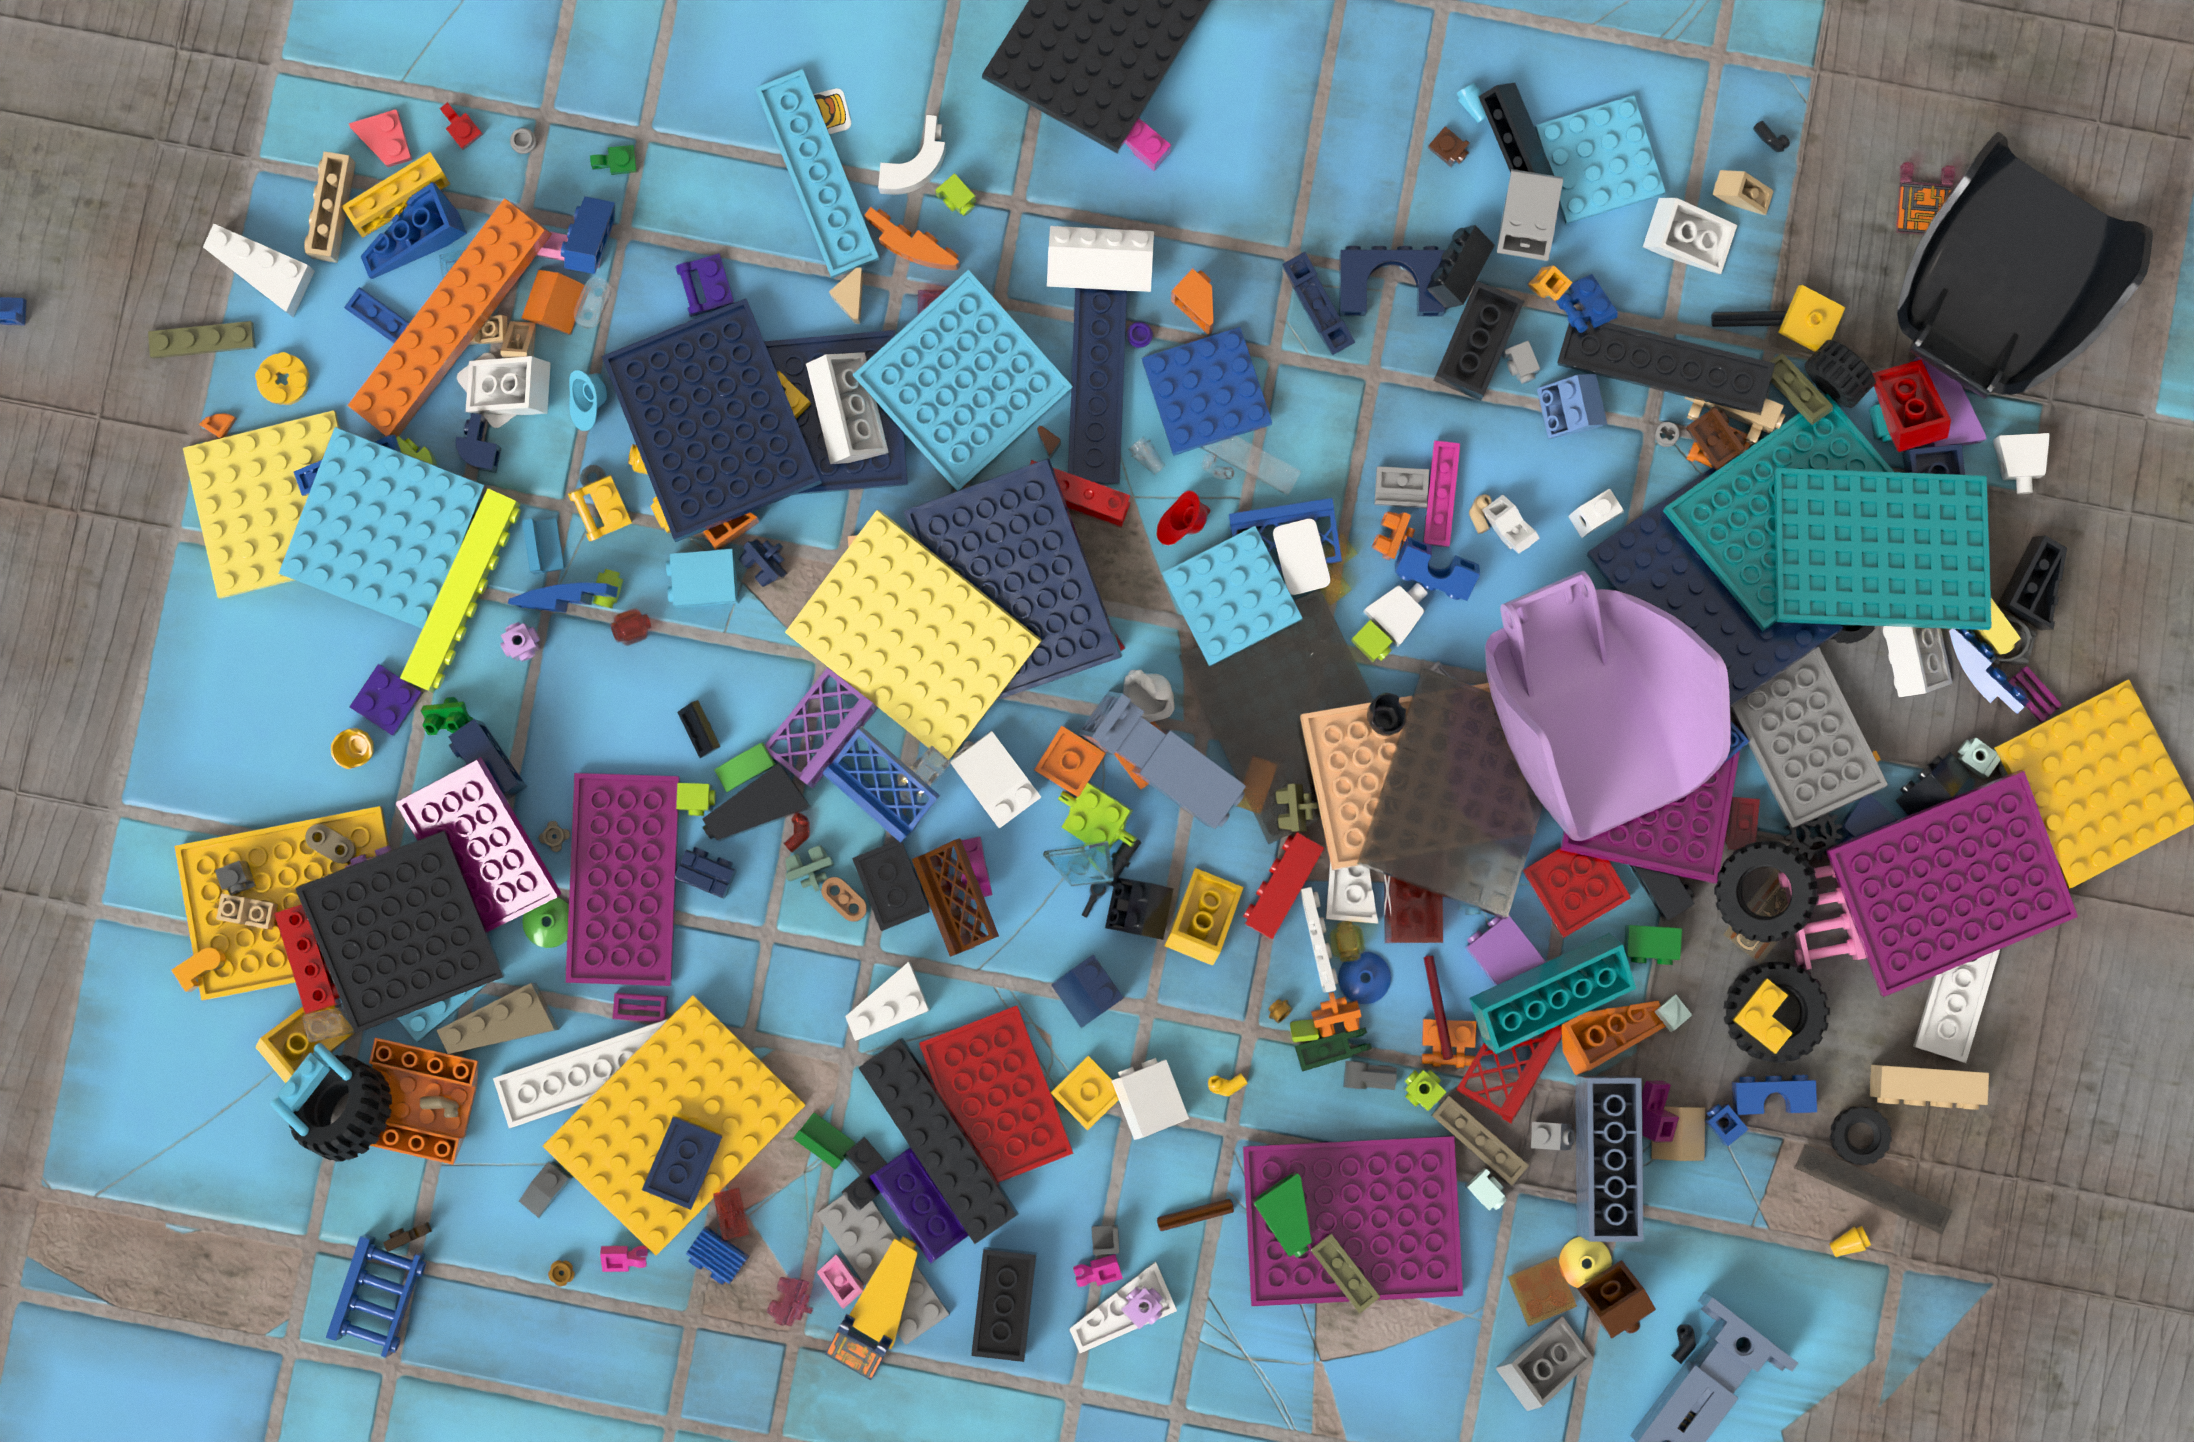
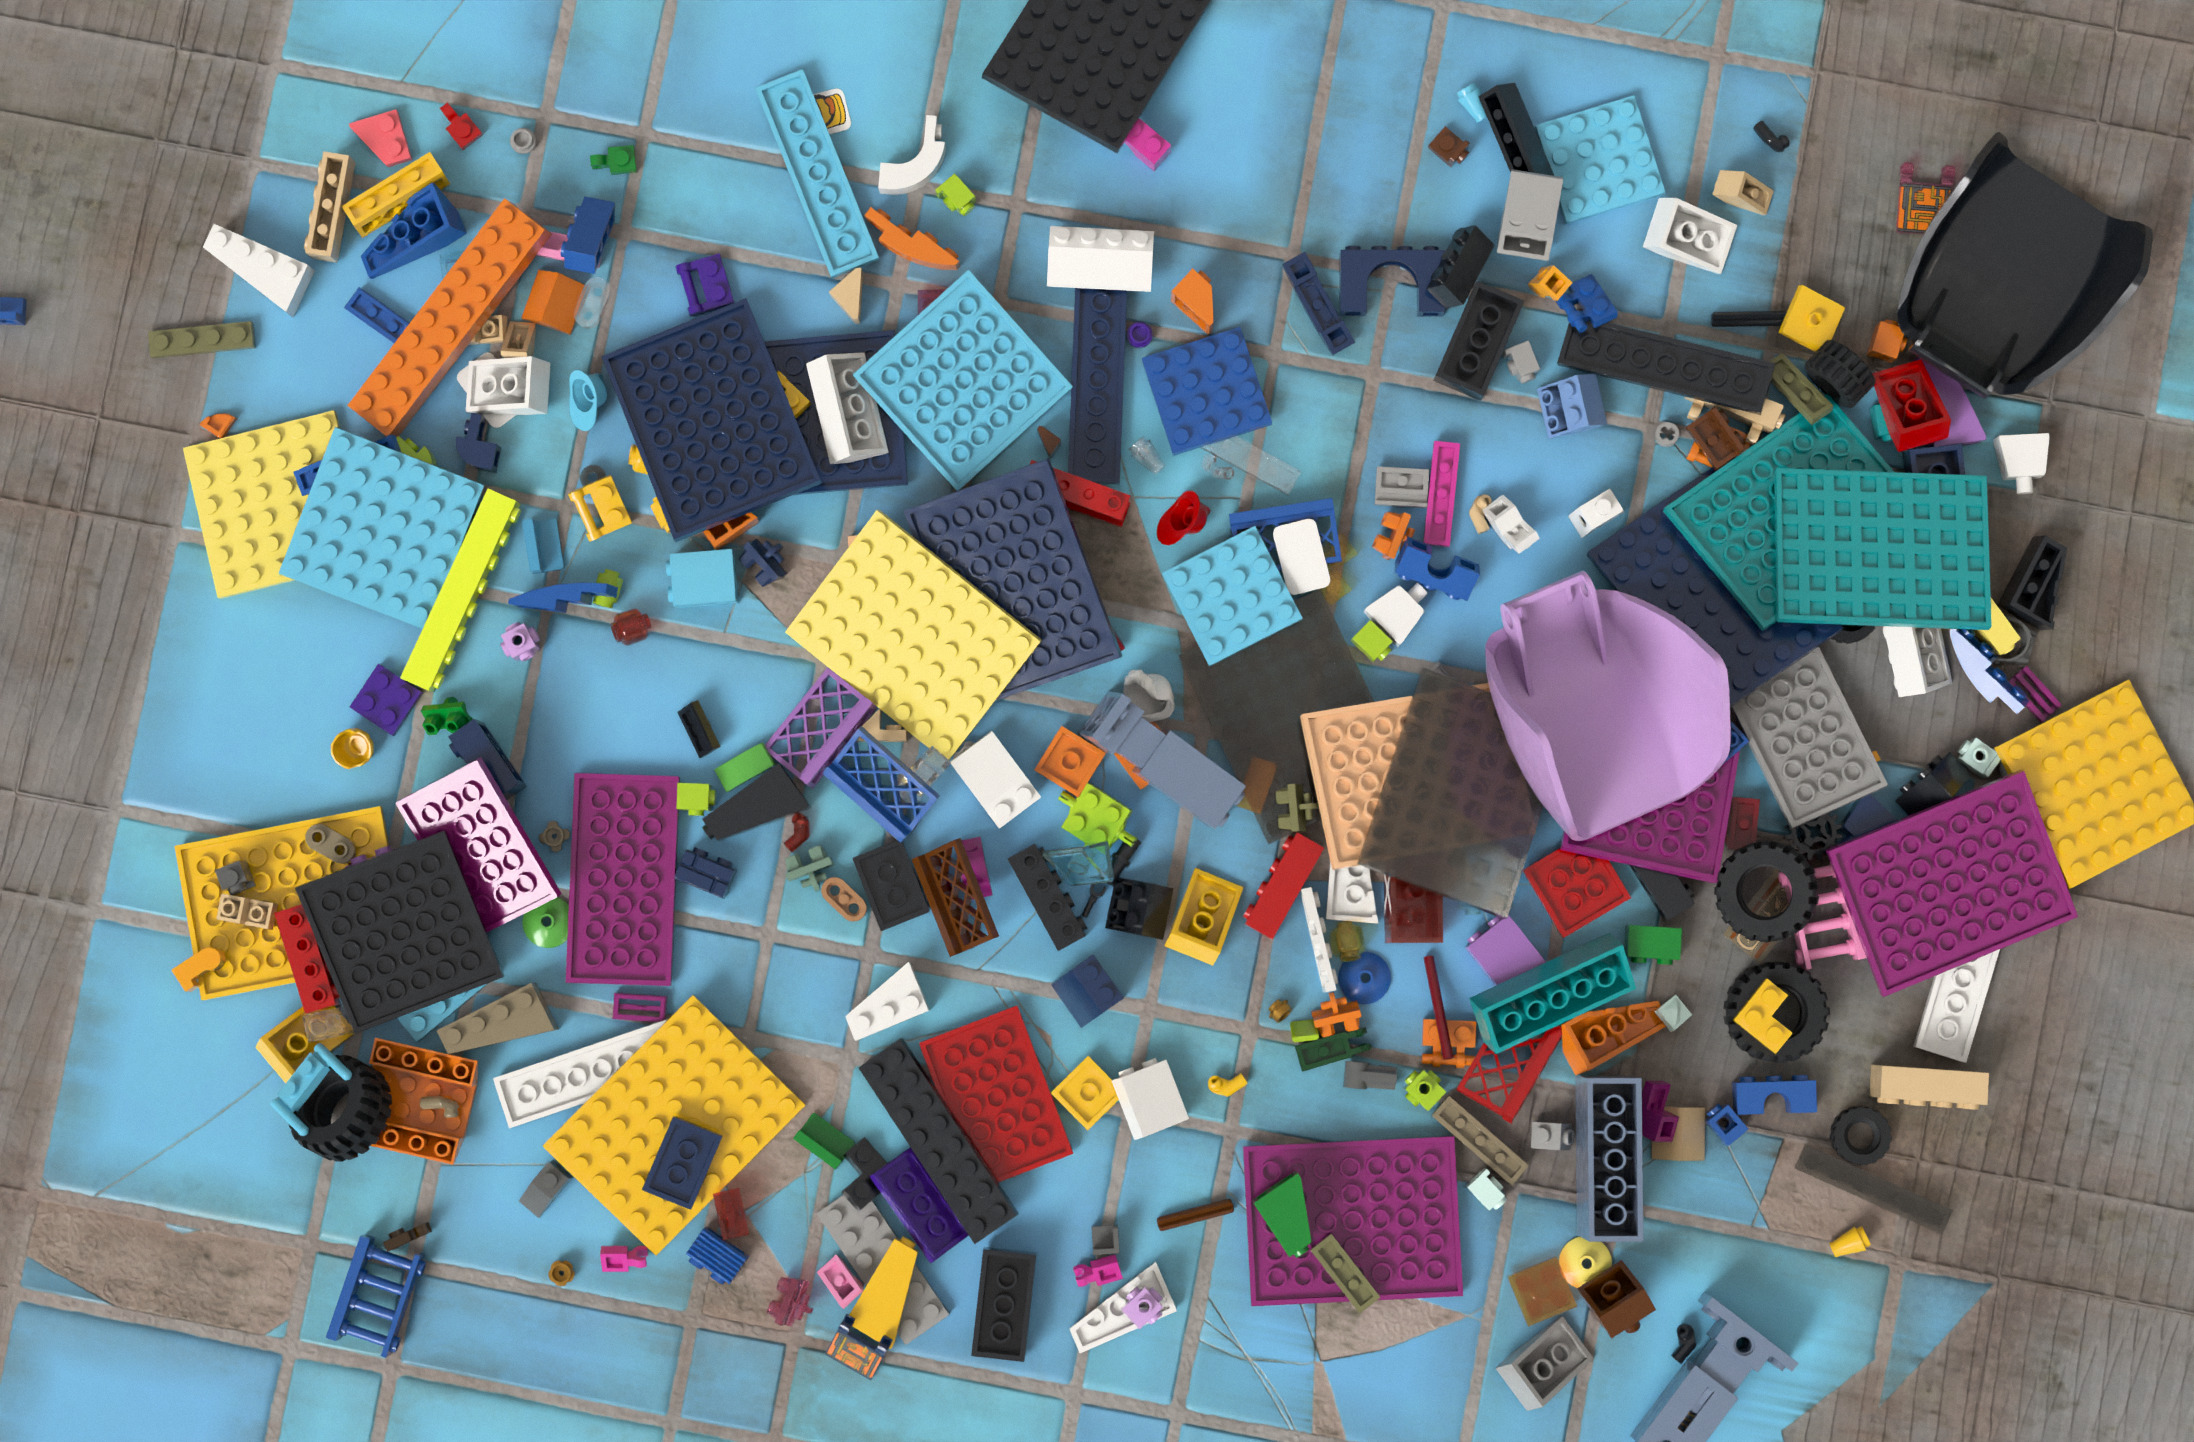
(268, 376): yellow plate -> none
(892, 733): none -> tan slope
(1046, 897): none -> black brick
(1386, 714): black hair -> none
(1887, 341): none -> orange brick

